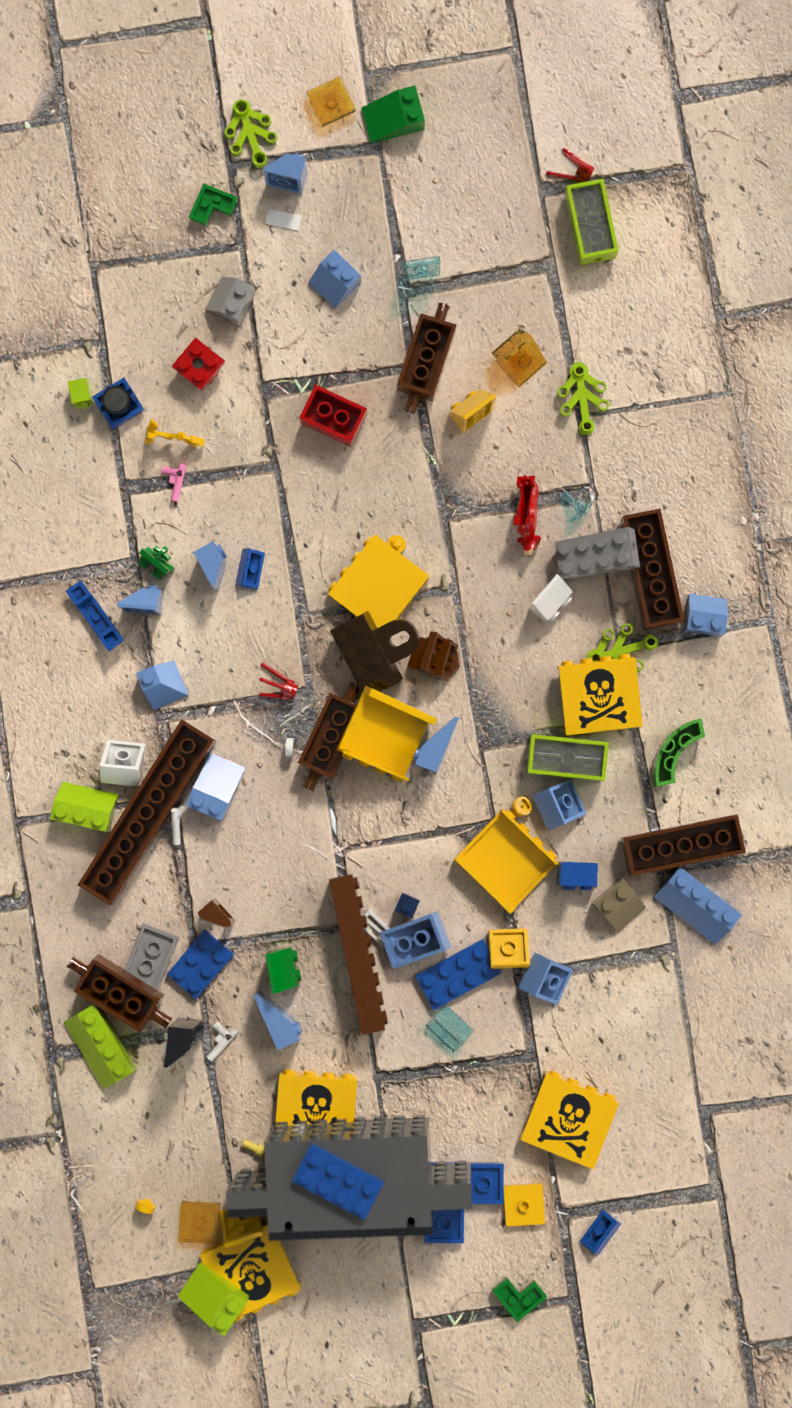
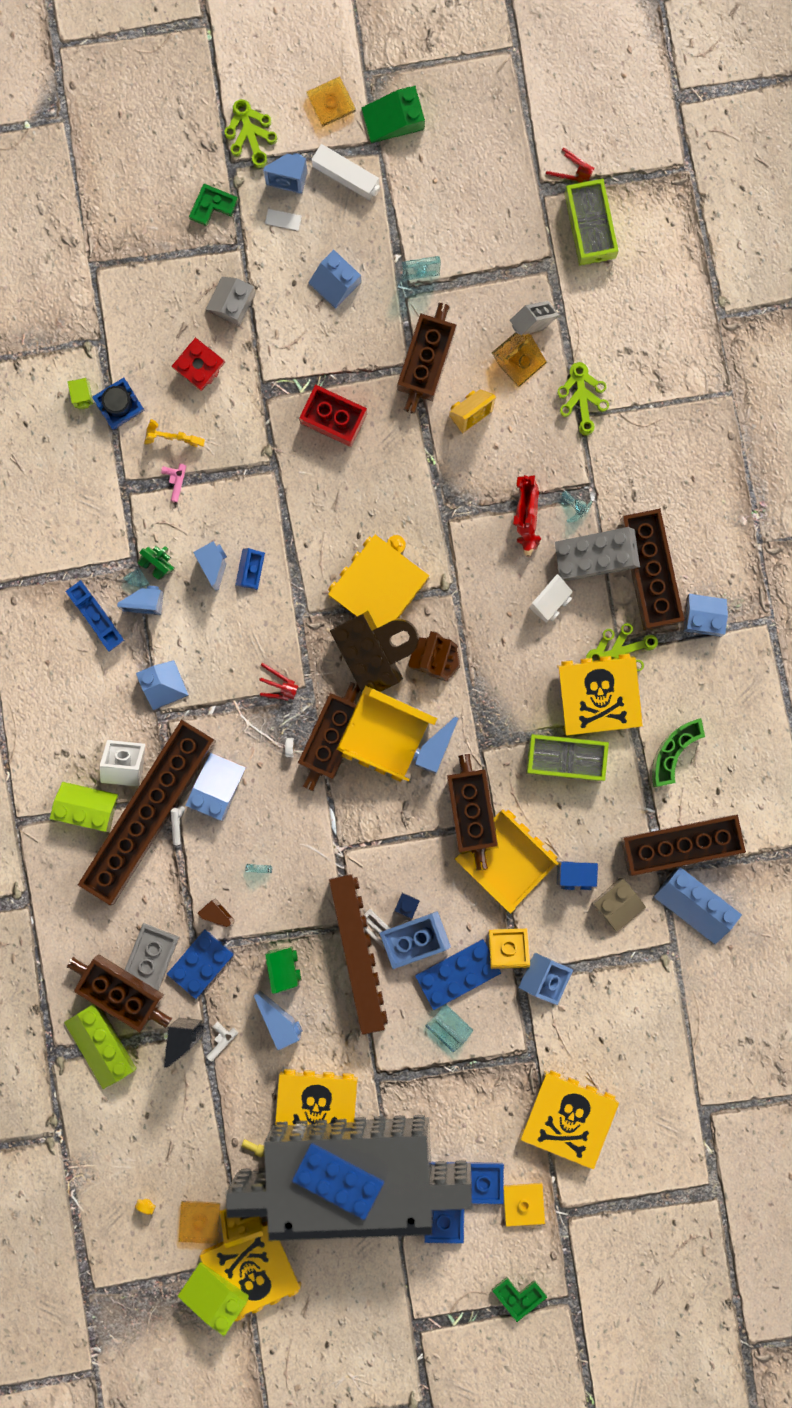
(136, 578): none -> clear light blue tile
(258, 868): none -> clear light blue tile
(346, 172): none -> white brick
(472, 812): none -> reddish brown brick
(521, 806): yellow tile -> none
(533, 318): none -> light grey brick
(559, 804): medium blue slope -> none
(600, 1232): blue slope -> none

